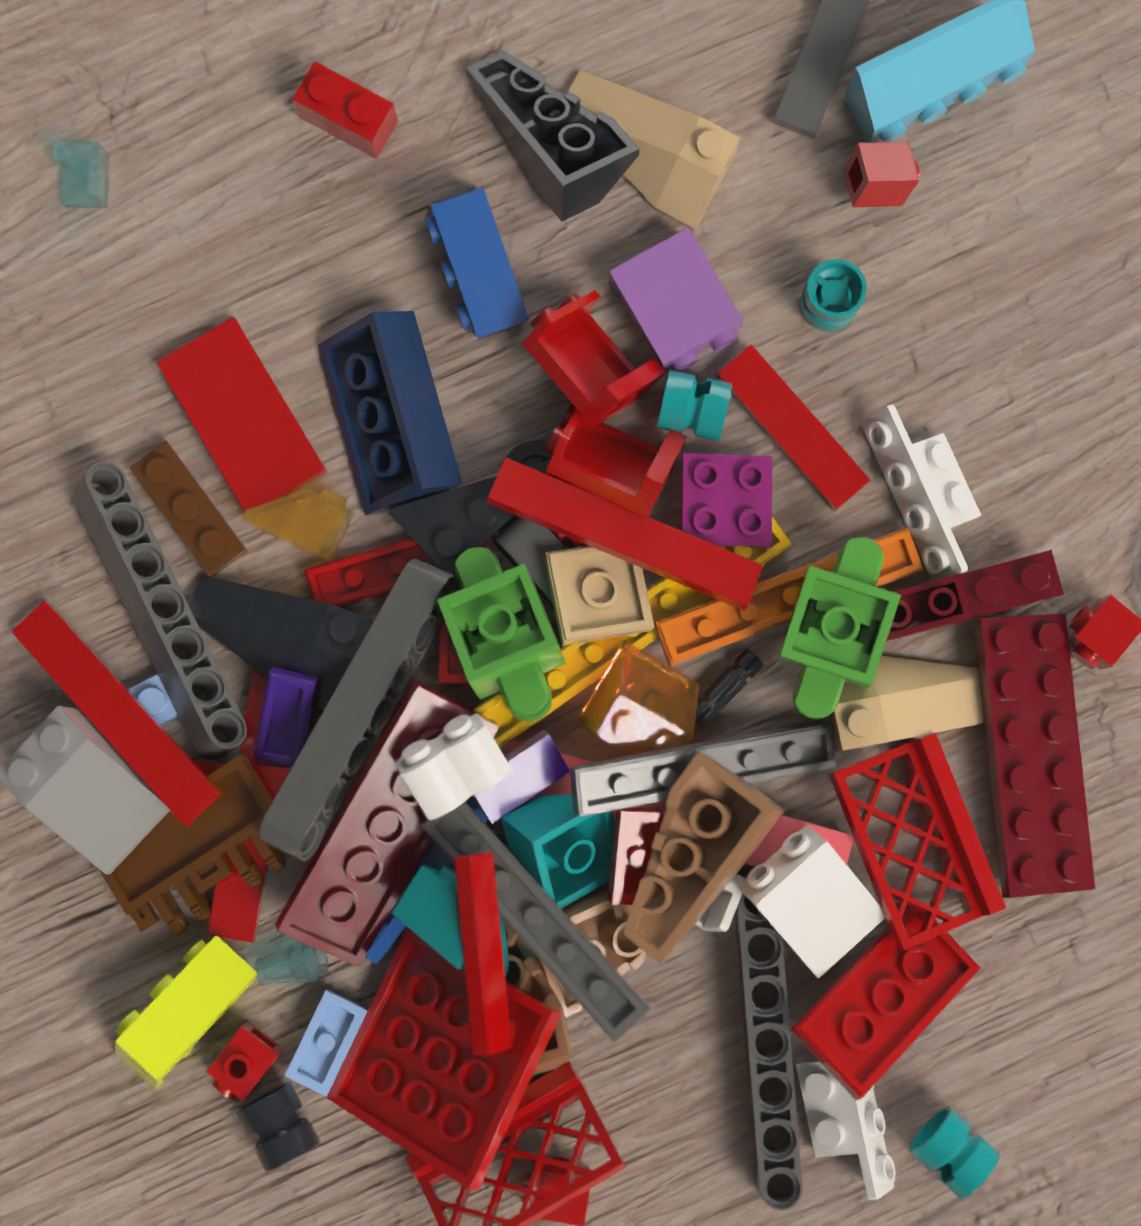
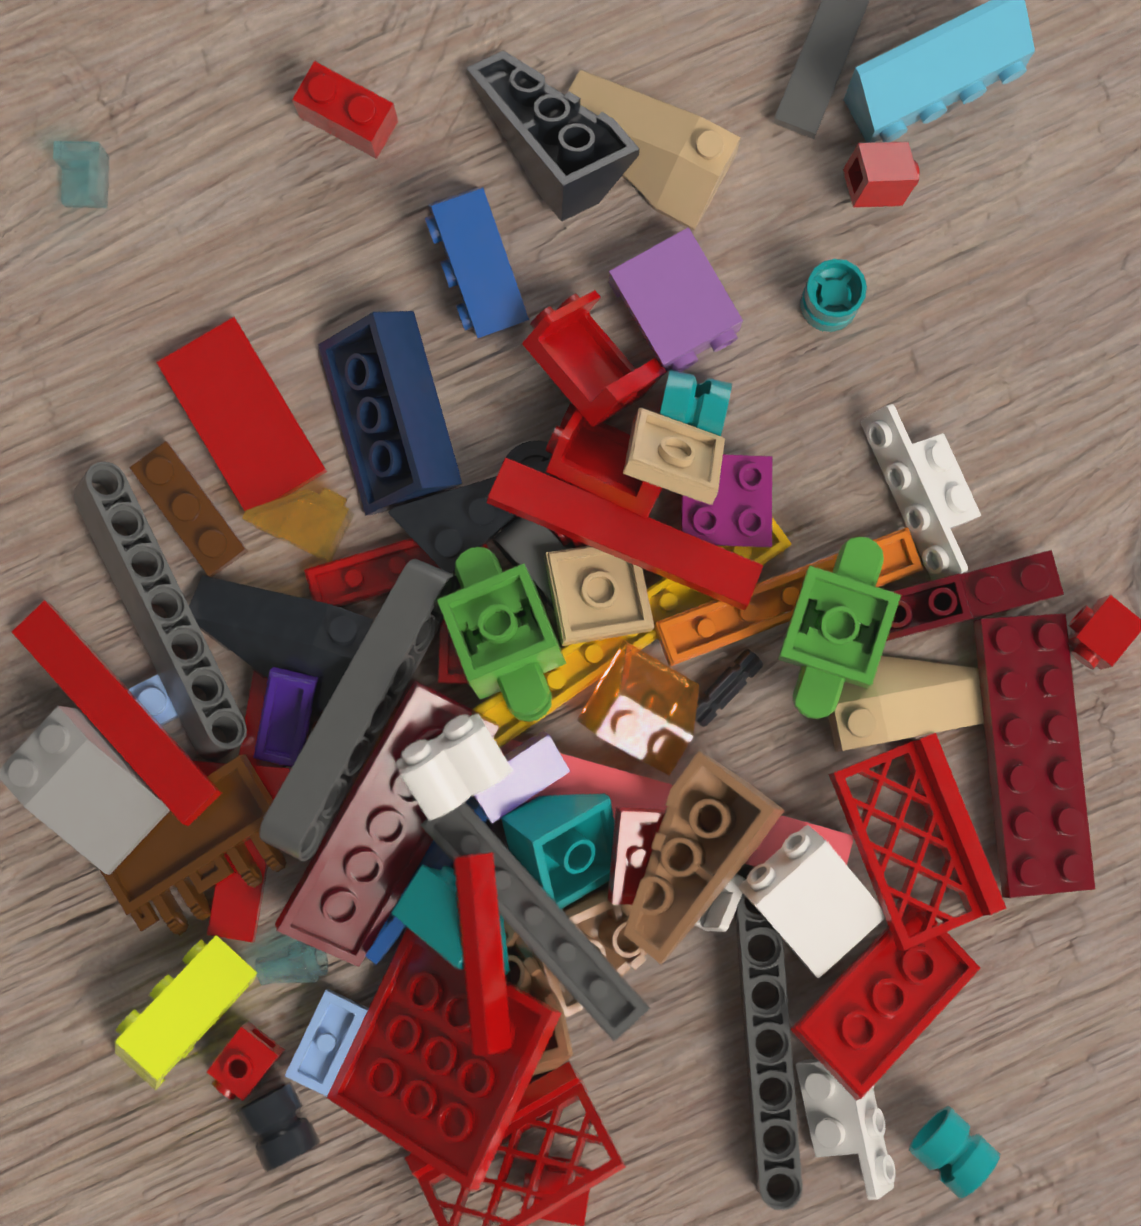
(651, 775): tile -> none
(674, 456): none -> tan tile
(793, 428): red tile -> none

